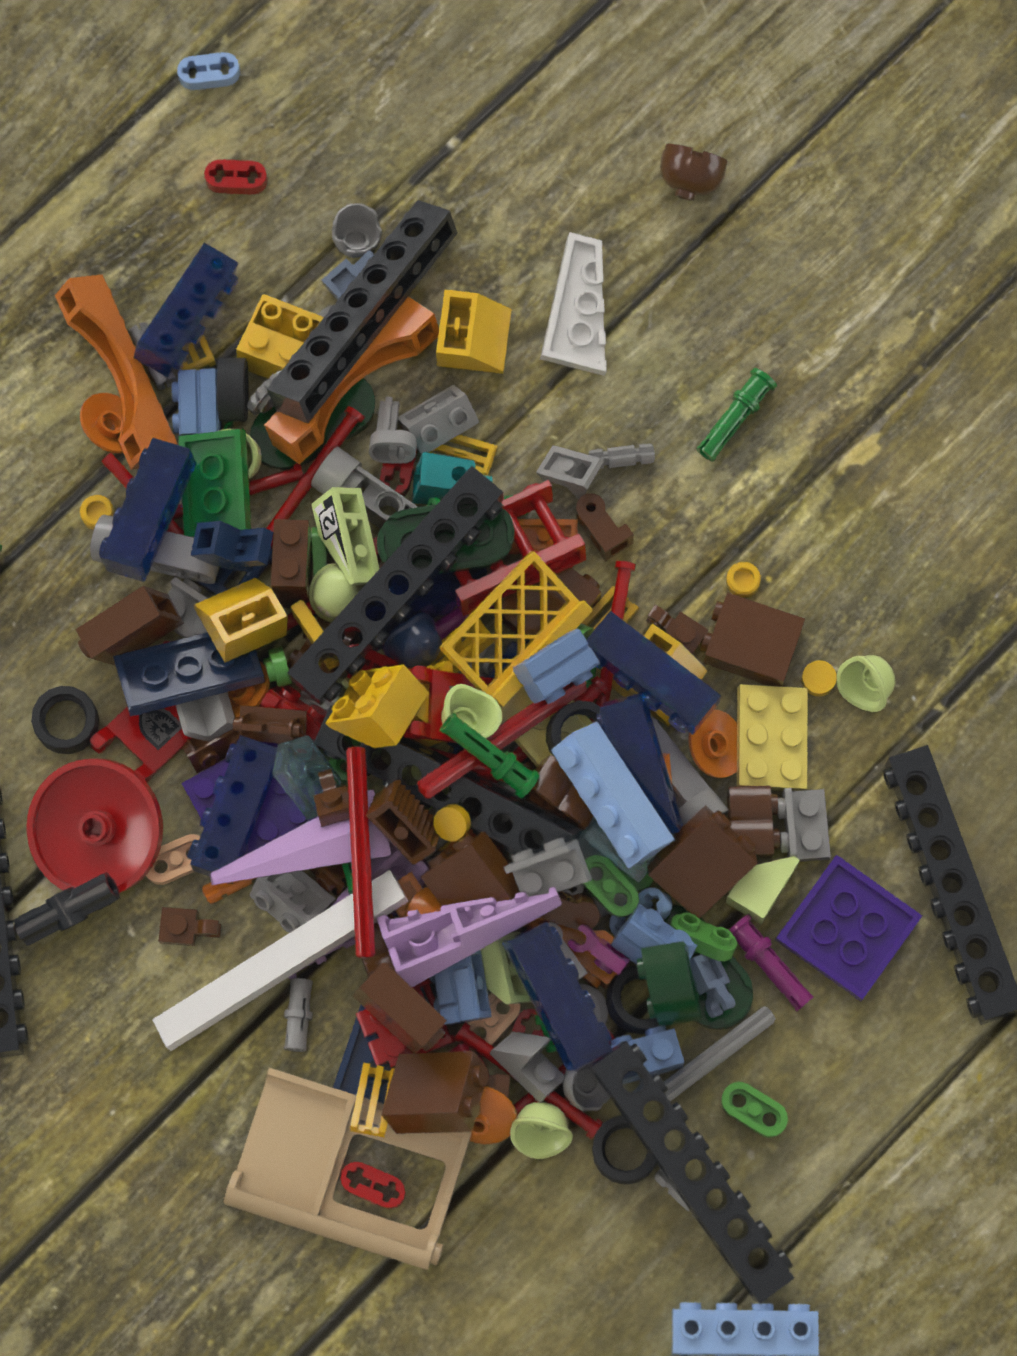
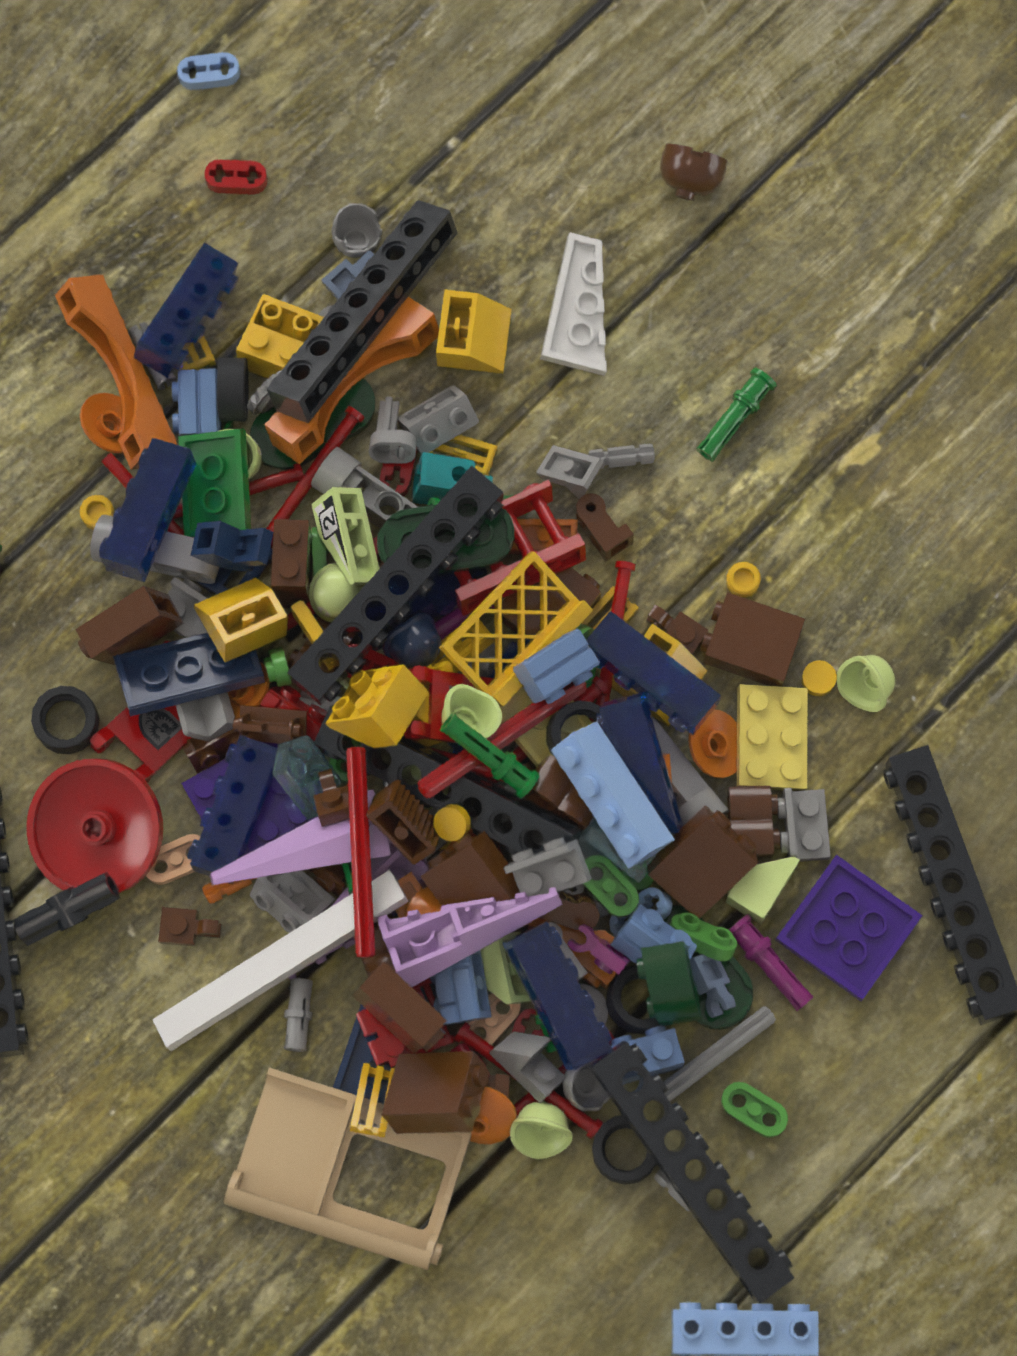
(376, 1177): red beam -> none

